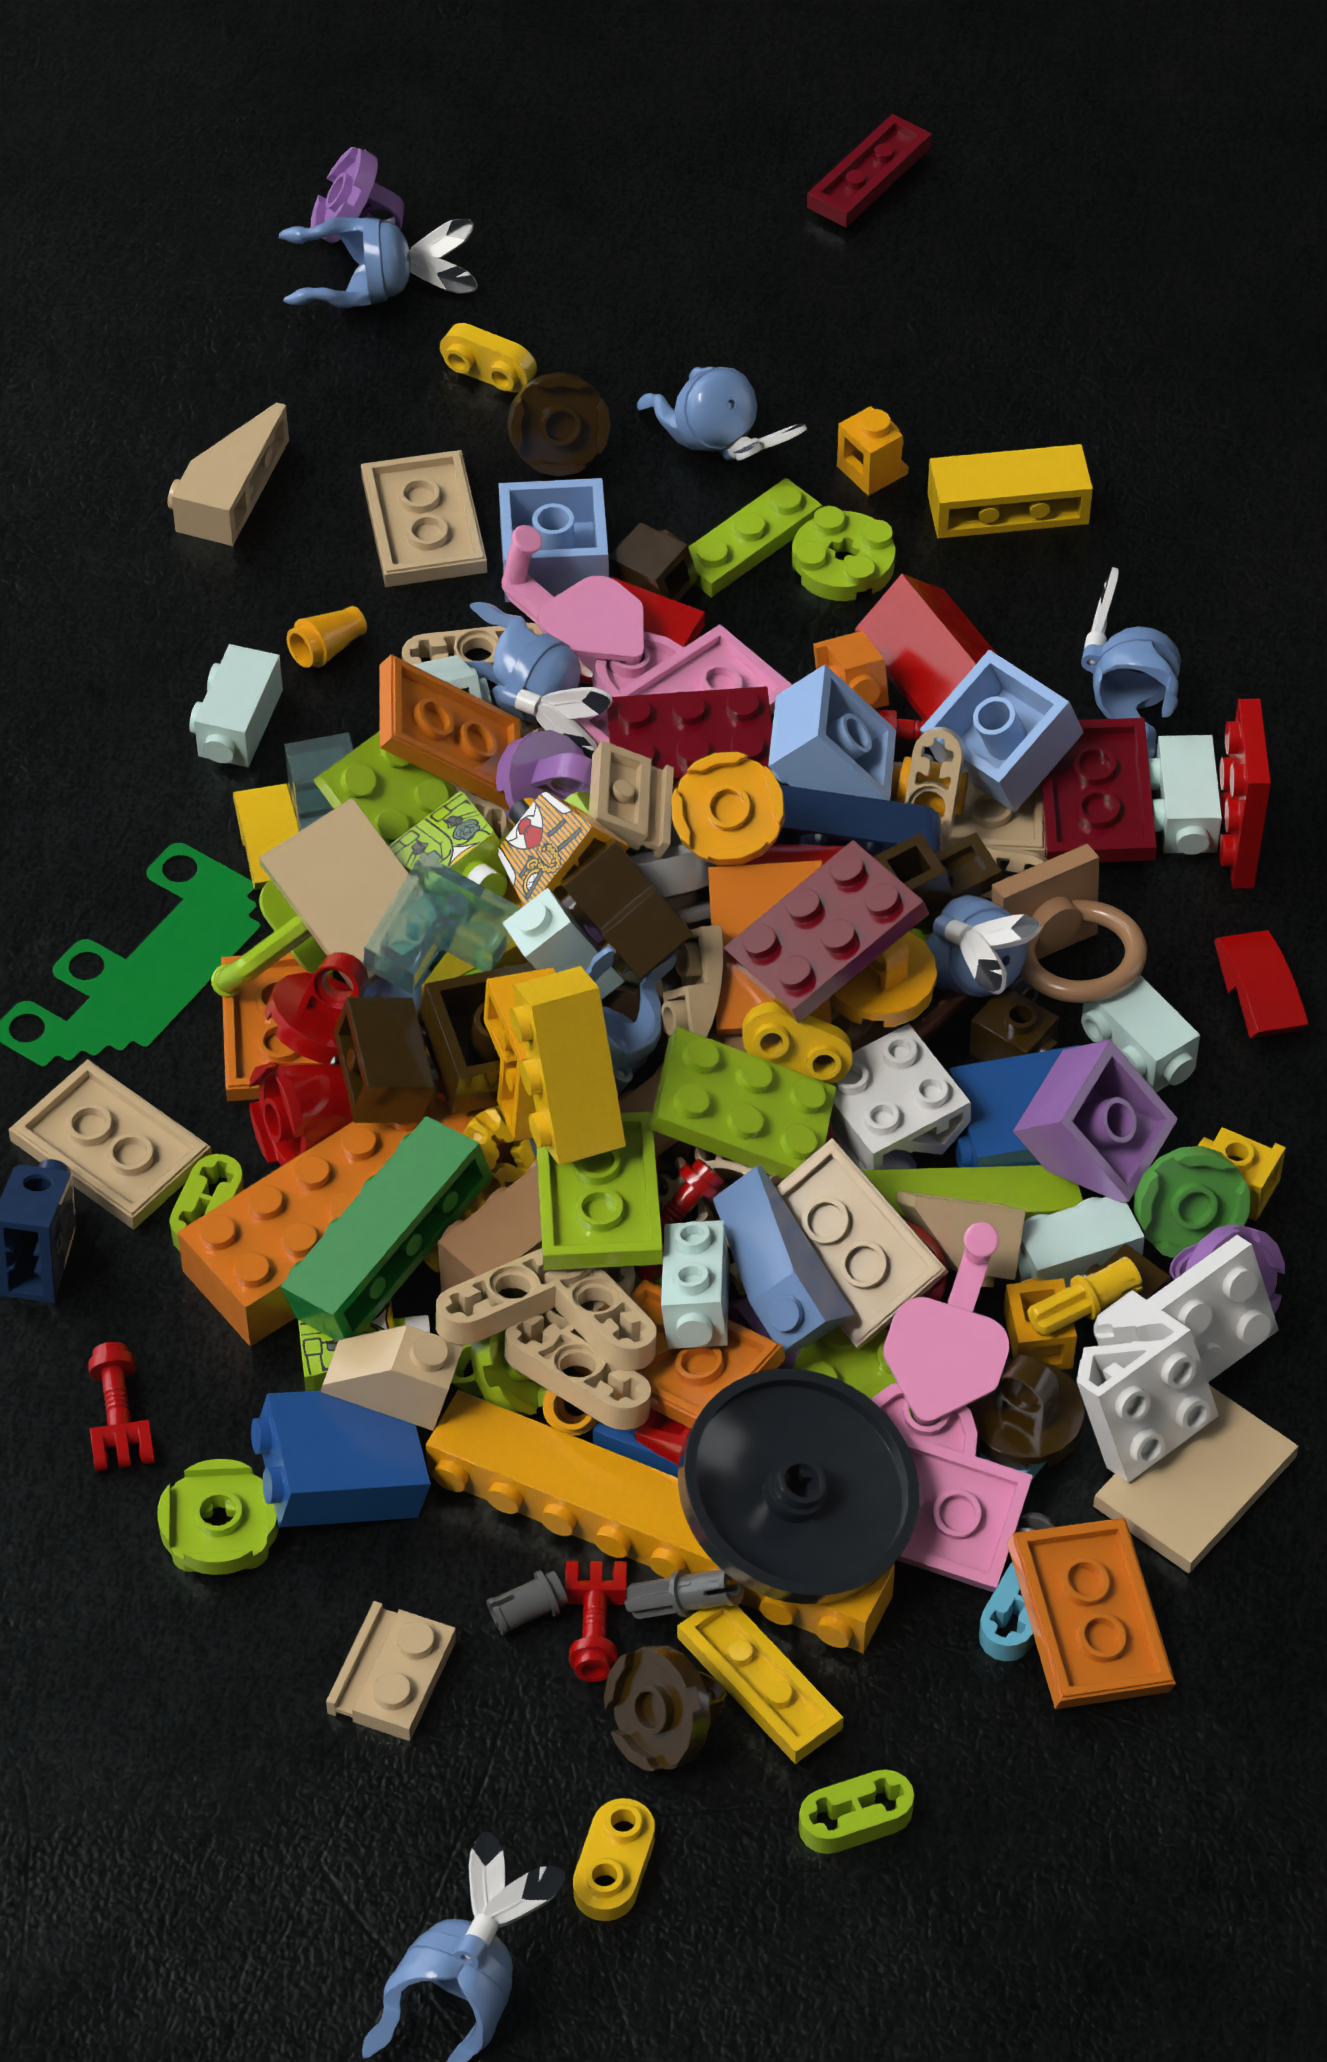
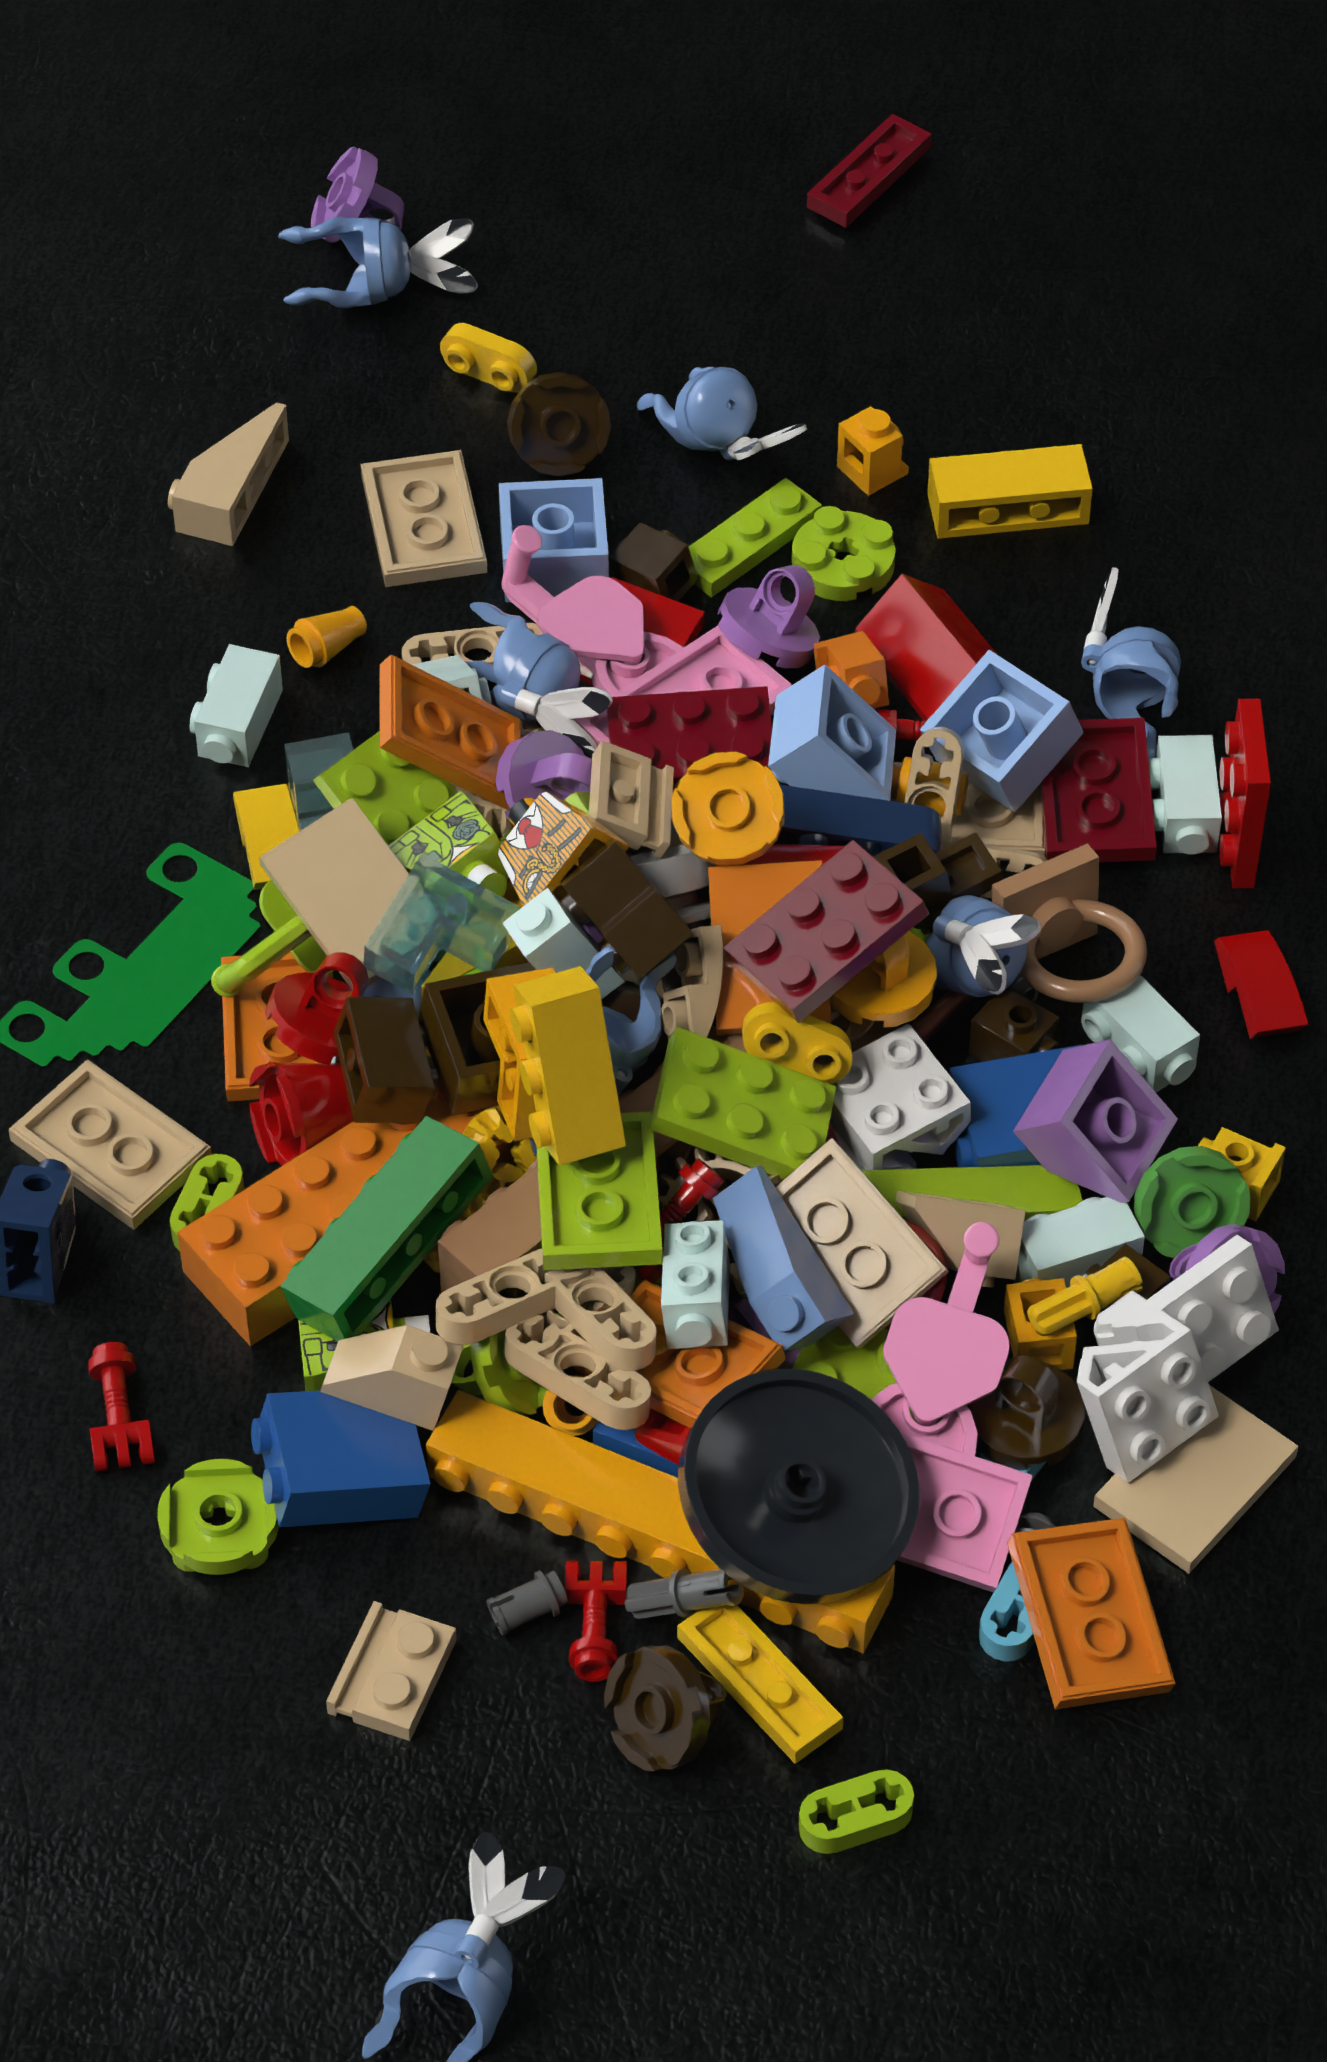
(615, 1855): yellow plate -> none
(768, 623): none -> medium lavender tile

